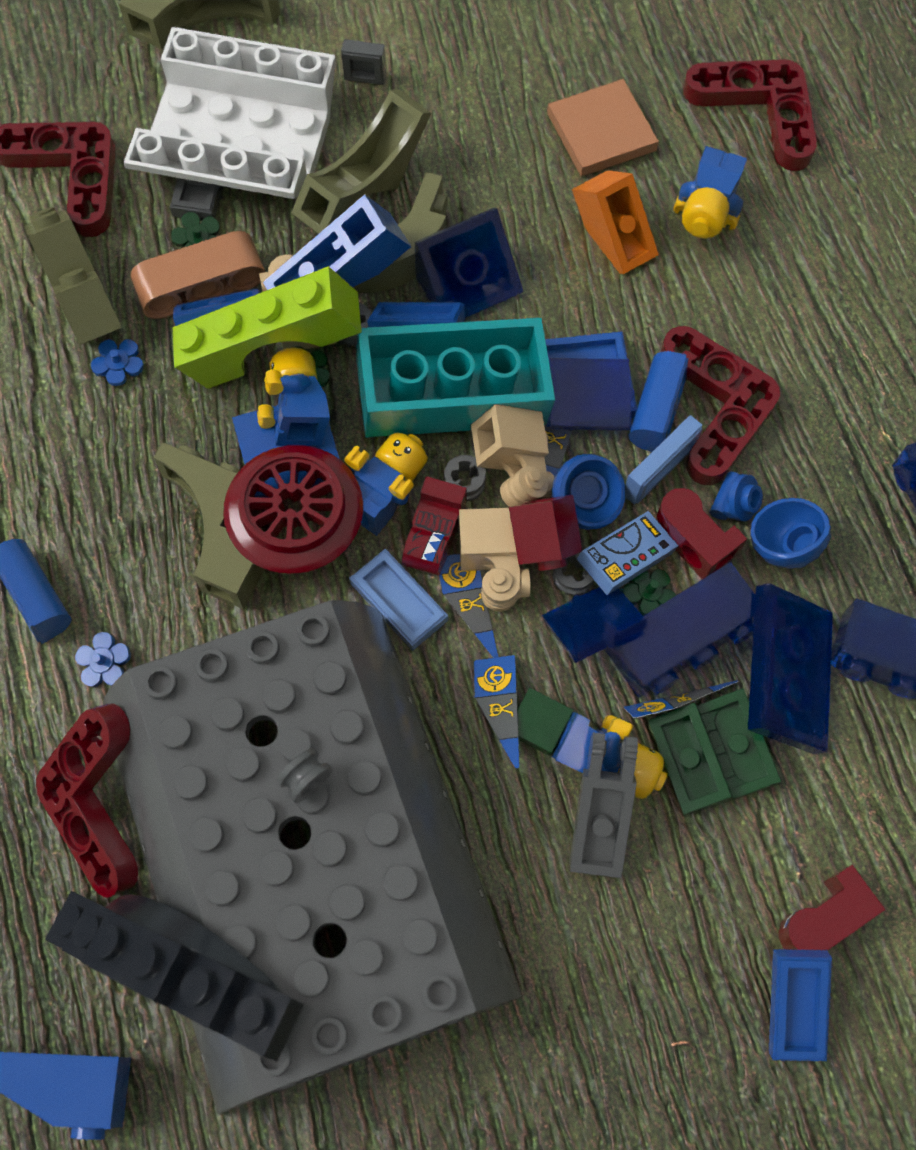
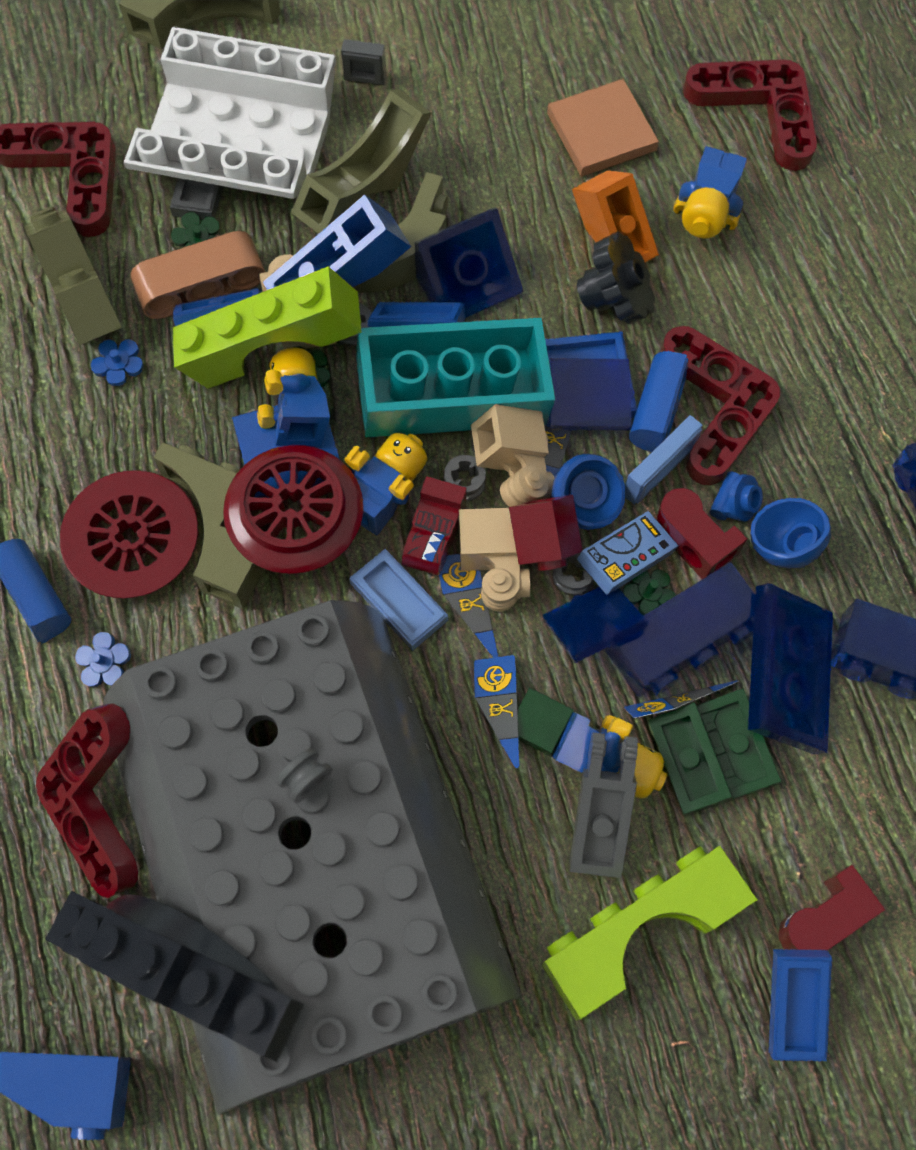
(112, 492): none -> dark red piece
(591, 967): none -> lime arch
(617, 280): none -> black plant

